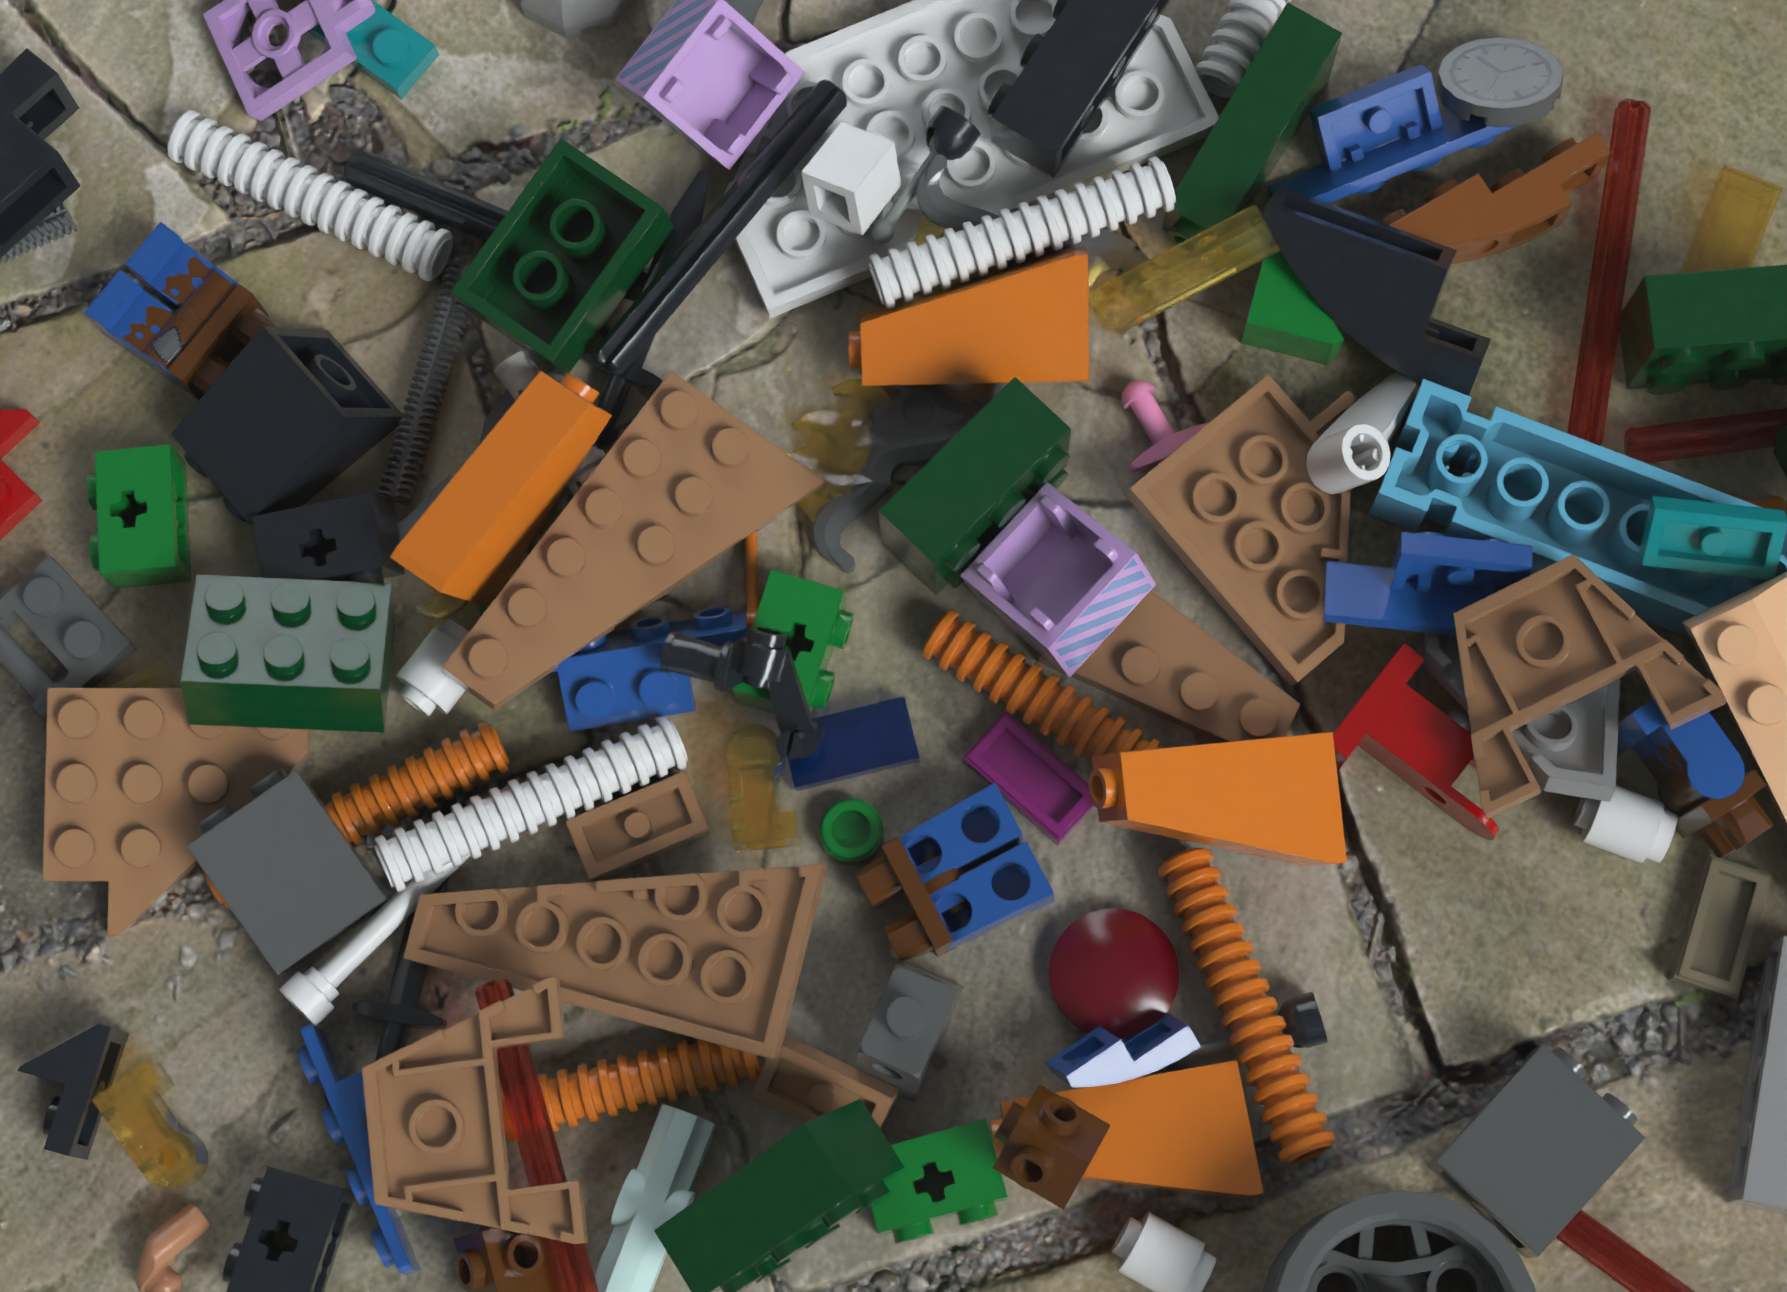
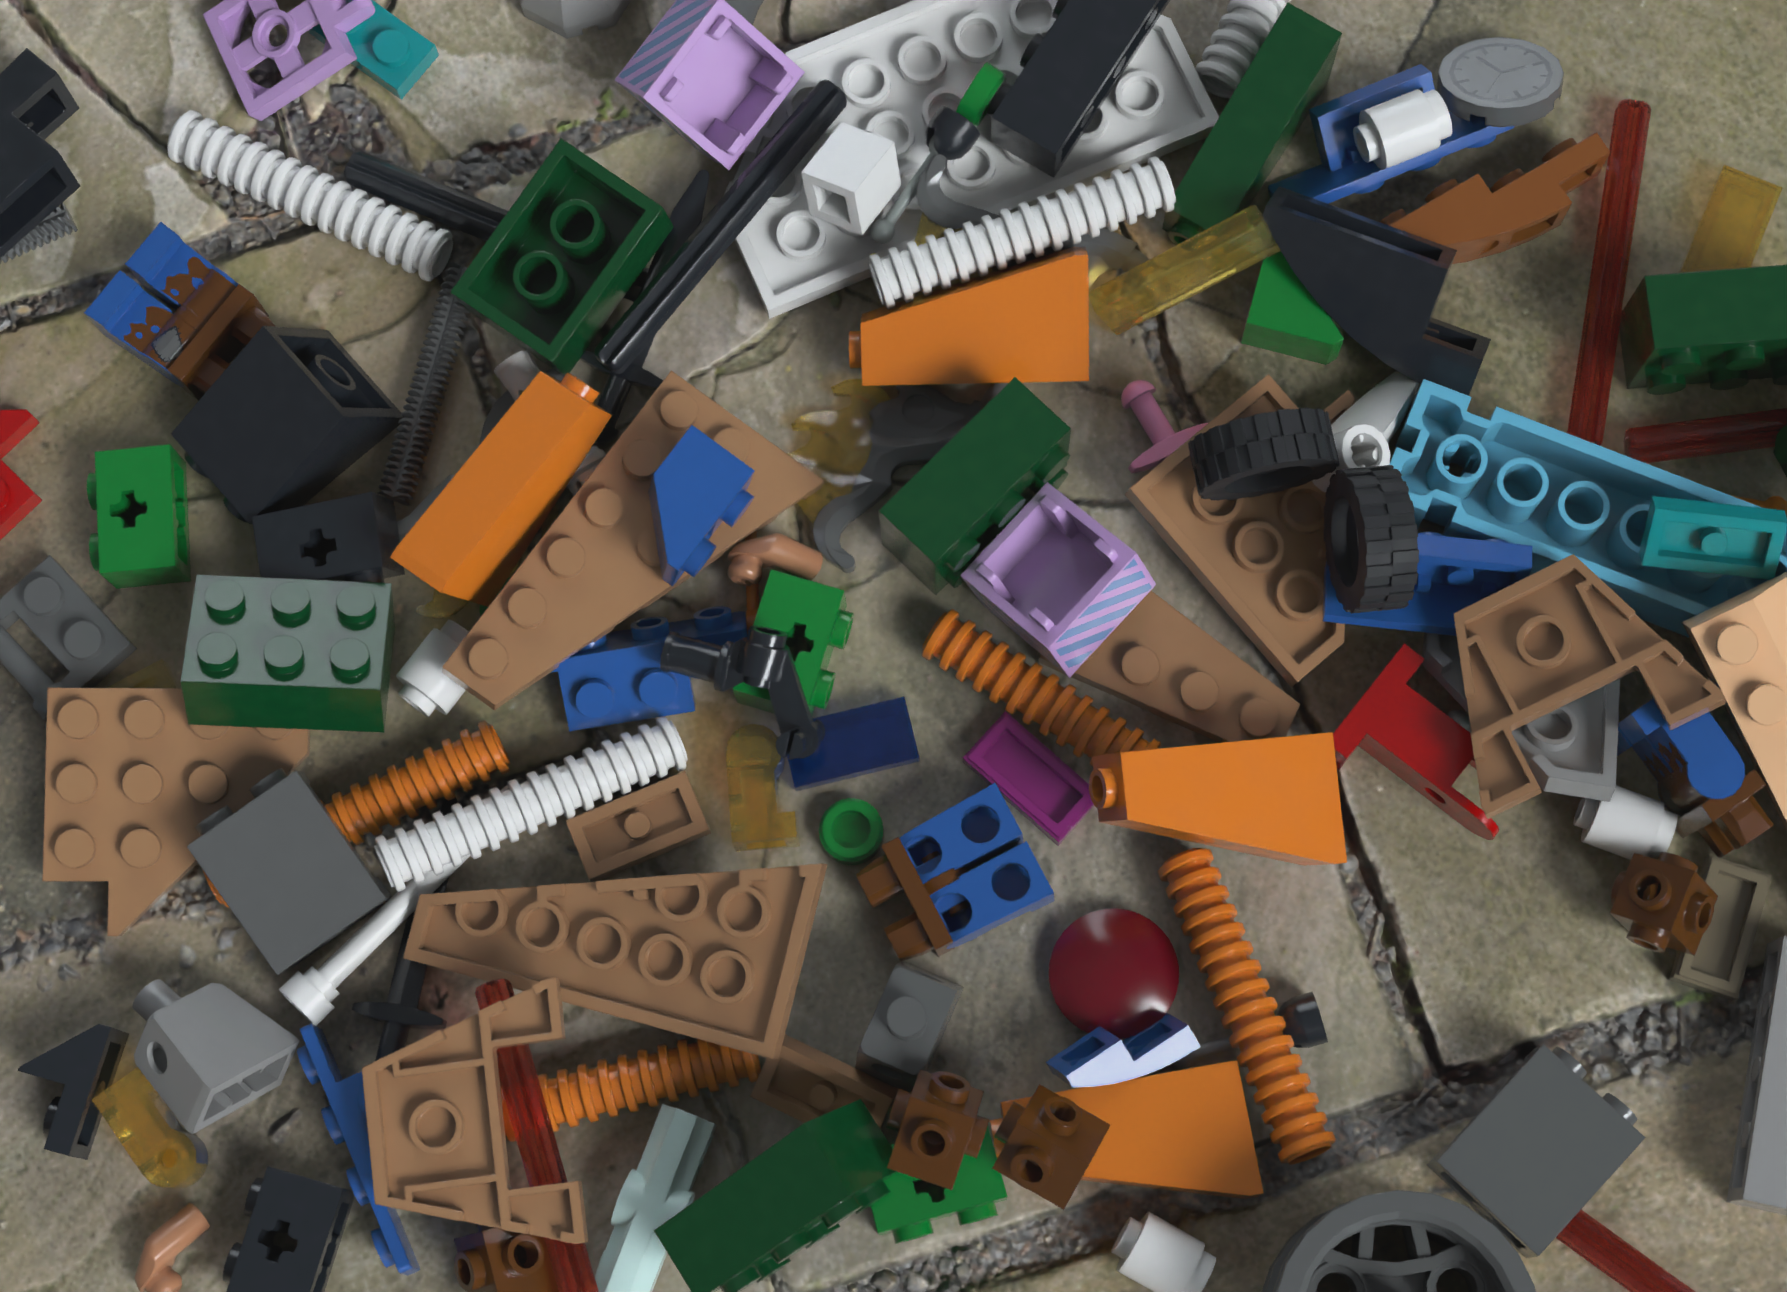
(208, 1051): none -> light grey torso
(691, 497): none -> blue slope
(768, 551): none -> nougat arm
(936, 1127): none -> reddish brown brick
(980, 94): none -> green tile
(1263, 454): none -> black tyre
(1370, 539): none -> black tyre
(1402, 128): none -> white brick
(1663, 903): none -> reddish brown brick

